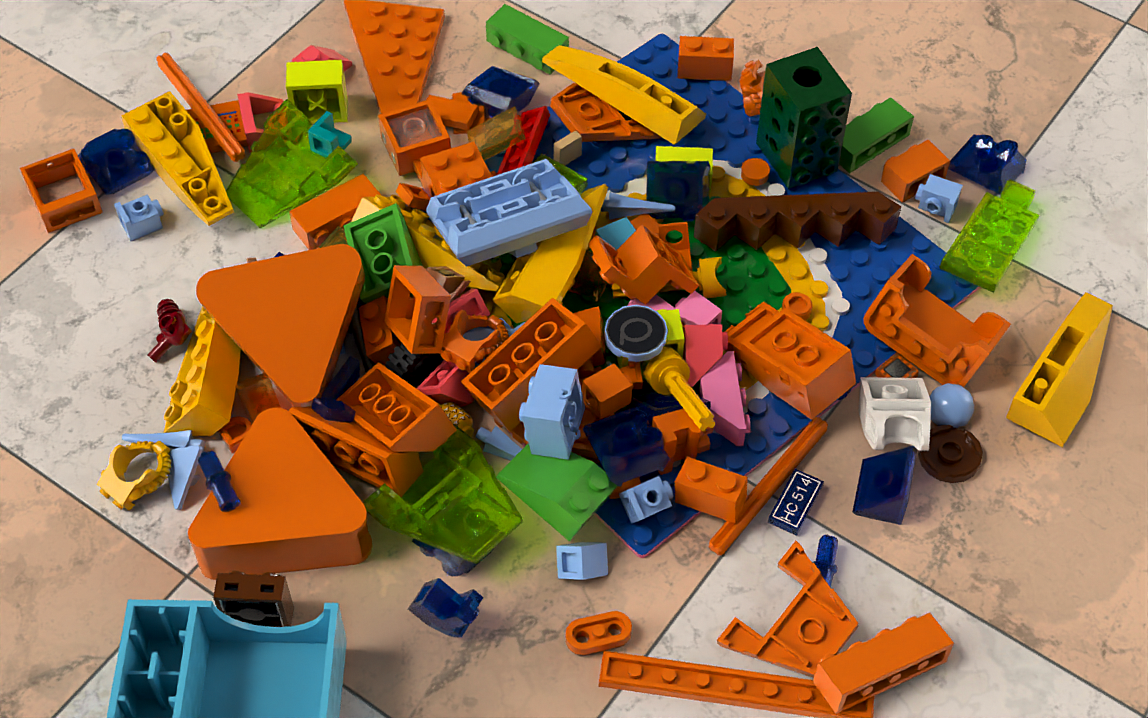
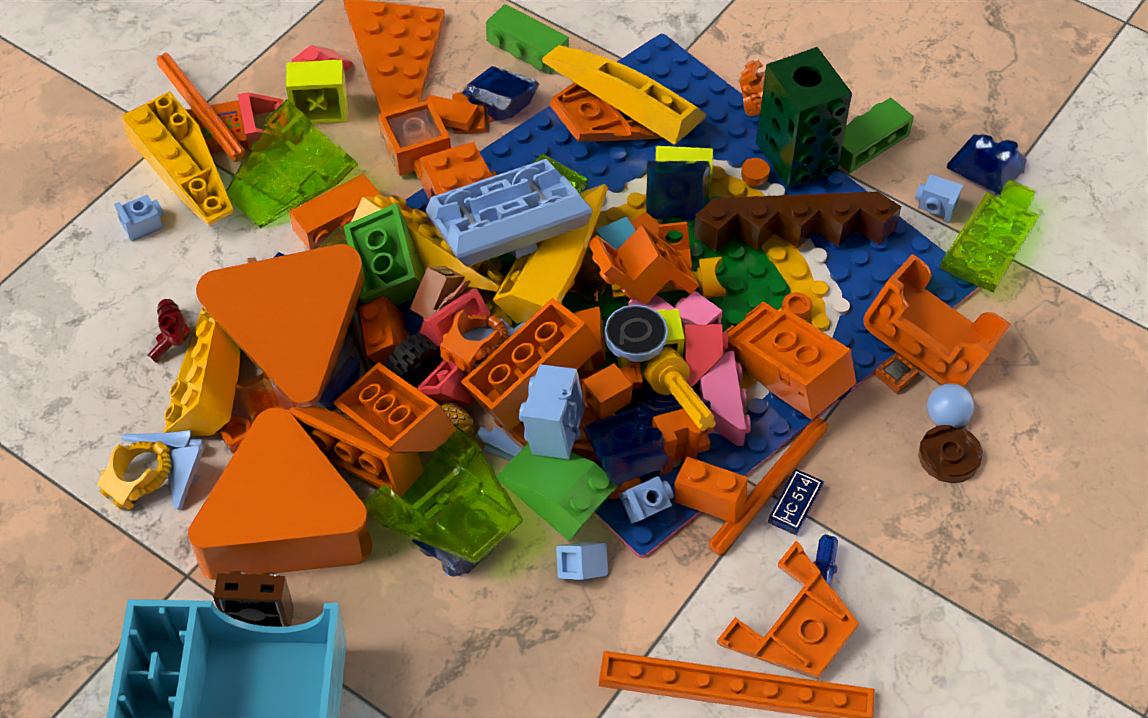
(66, 209): orange window -> none
(115, 160): clear blue slope -> none
(218, 481): clear blue axle -> none
(325, 138): teal panel -> none
(333, 410): clear blue tile -> none
(412, 316): orange window -> none
(413, 196): orange tile -> none
(445, 608): clear blue brick -> none
(497, 133): clear yellow tile -> none
(523, 153): red plate -> none
(568, 148): tan tile -> none
(596, 630): orange plate -> none
(622, 206): light blue piece -> none
(705, 58): orange brick -> none
(882, 662): orange brick -> none
(885, 485): clear blue slope -> none
(895, 411): white brick -> none
(906, 171): orange brick -> none
(1064, 374): yellow wedge -> none

